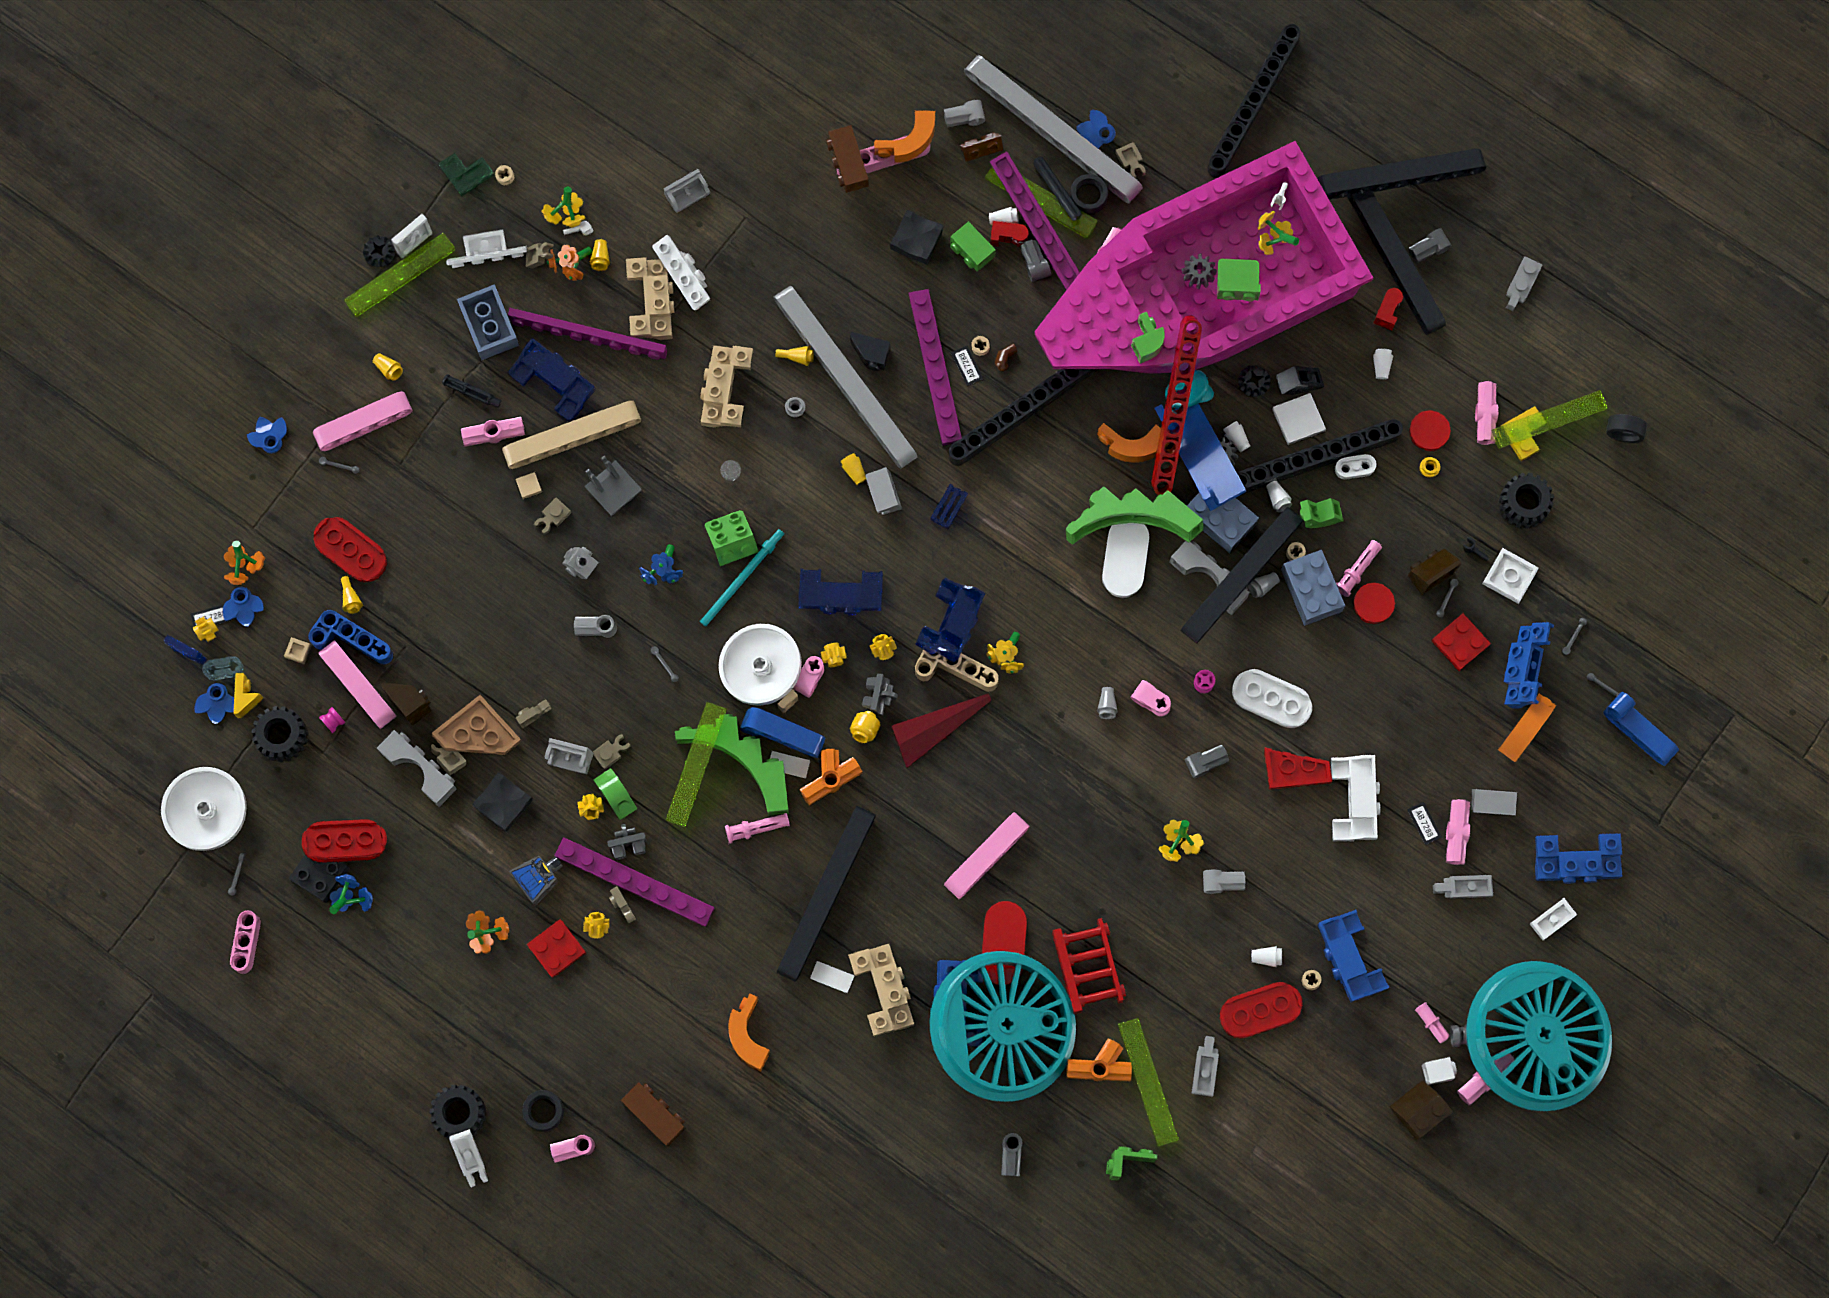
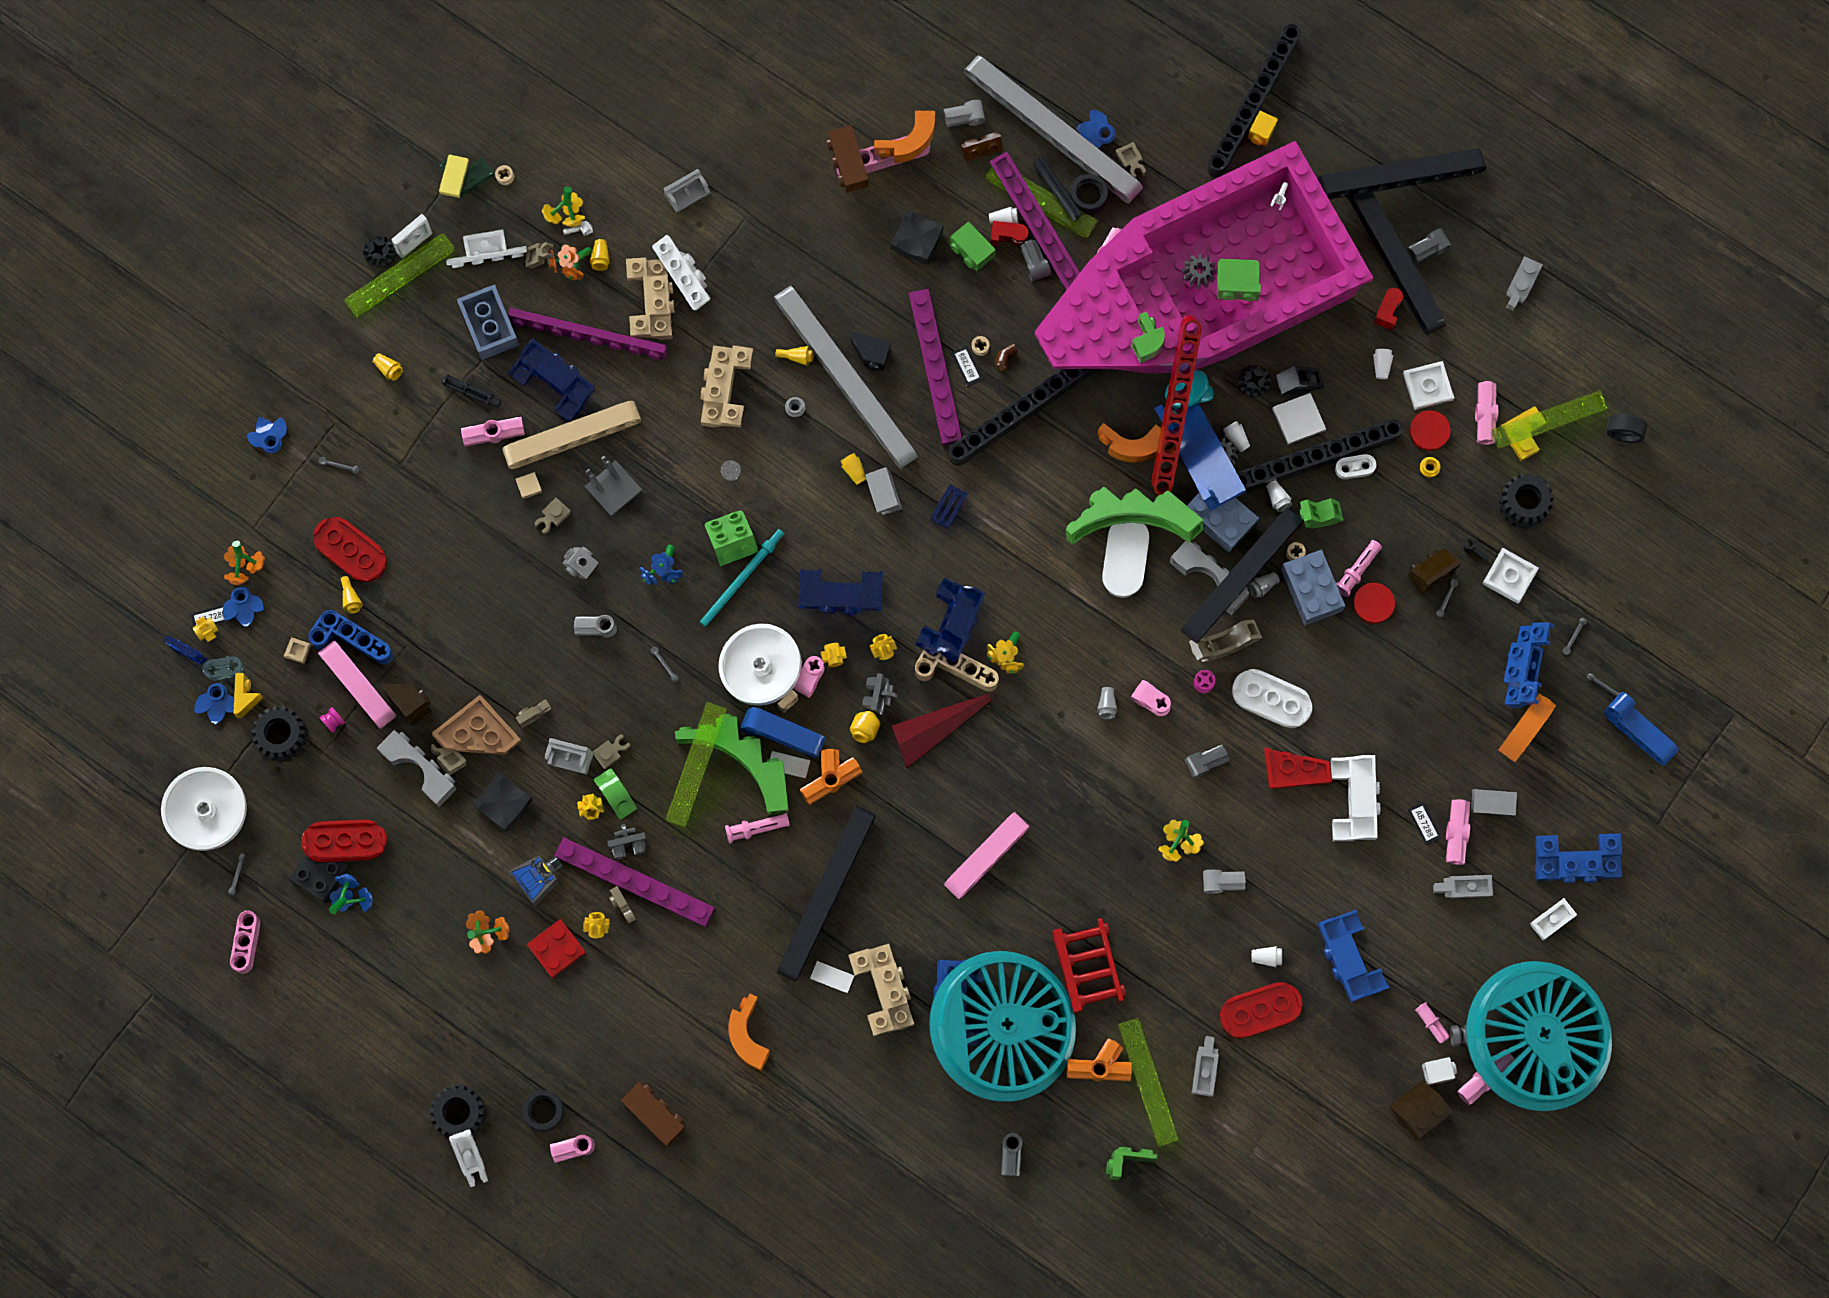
(362, 421): bright pink beam -> none
(454, 176): none -> light yellow tile
(1004, 931): red tile -> none
(1226, 642): none -> dark tan arch
(1262, 128): none -> yellow brick
(1280, 231): yellow plant -> none
(1305, 981): tan bush -> none
(1428, 385): none -> white tile
(1461, 642): red plate -> none

